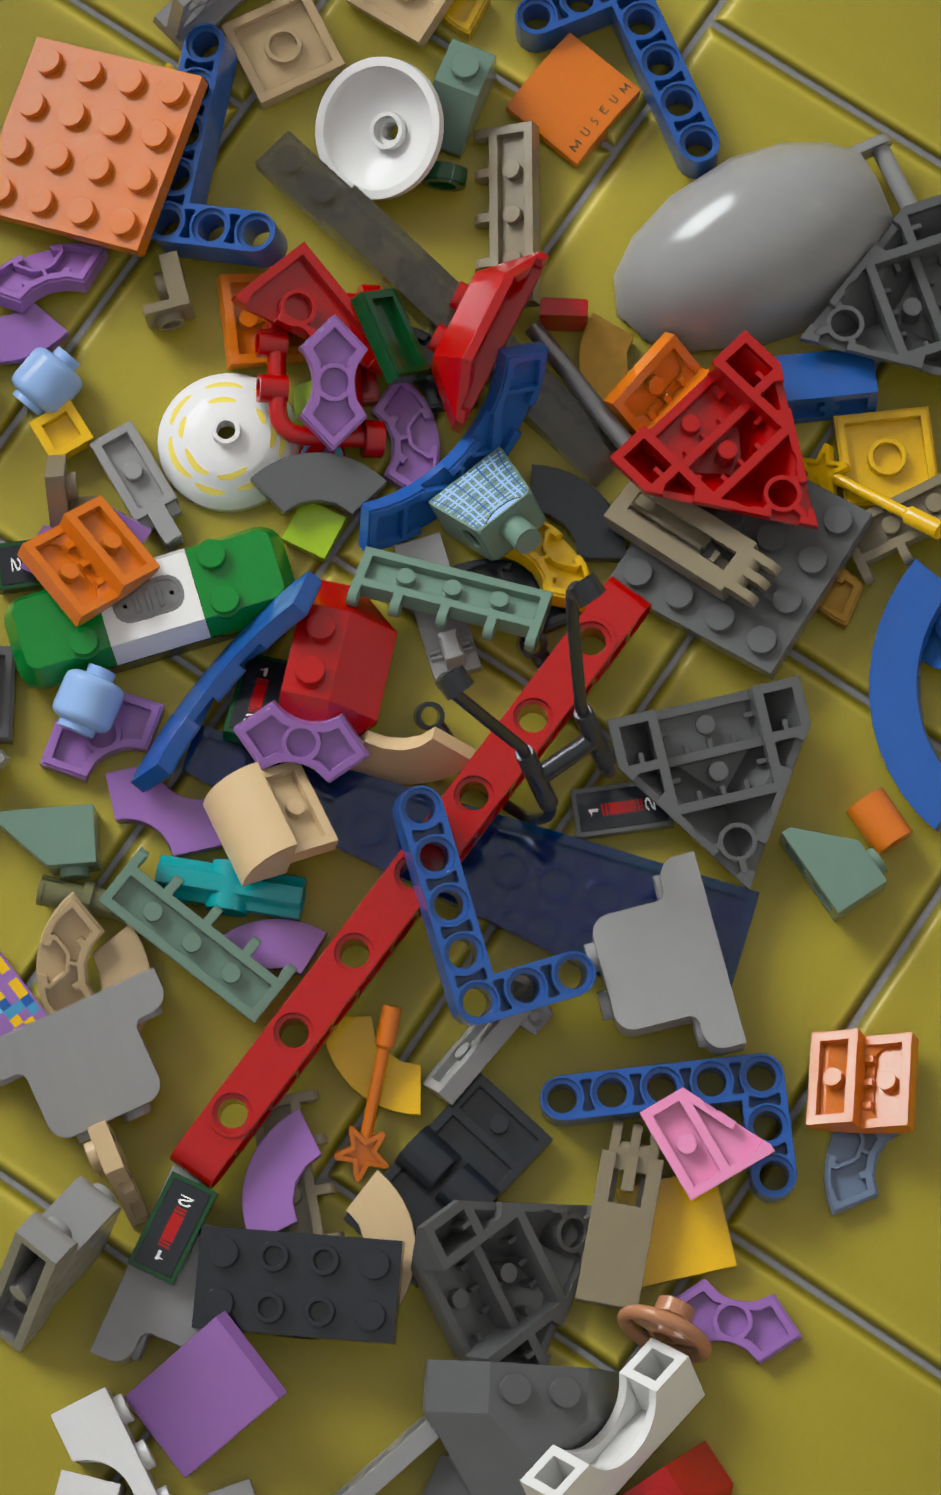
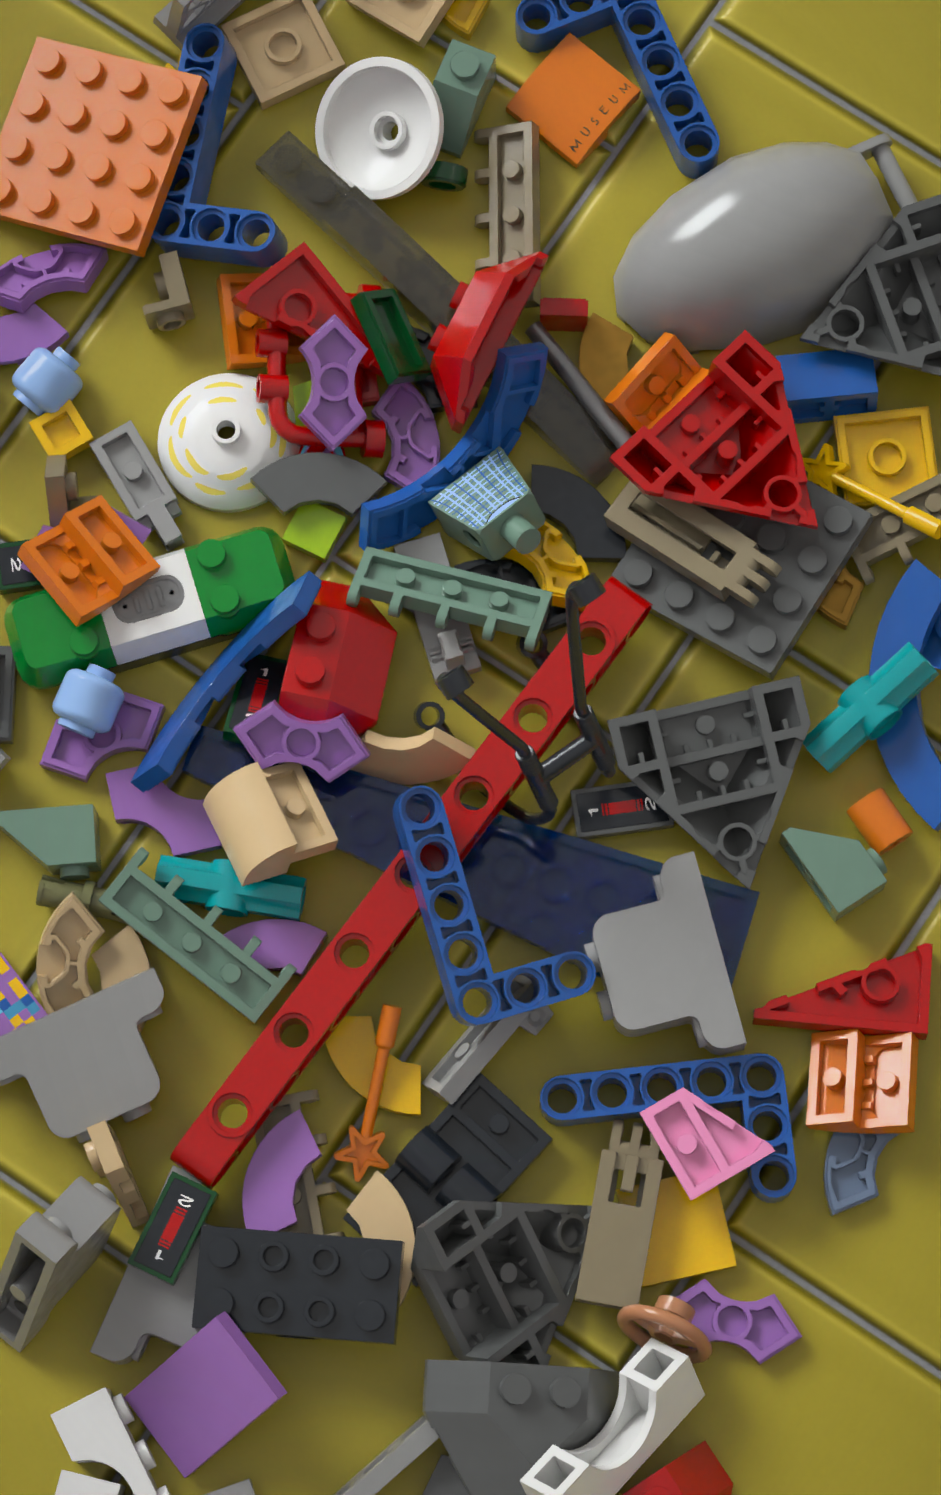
(869, 707): none -> teal piece
(875, 1000): none -> red wing

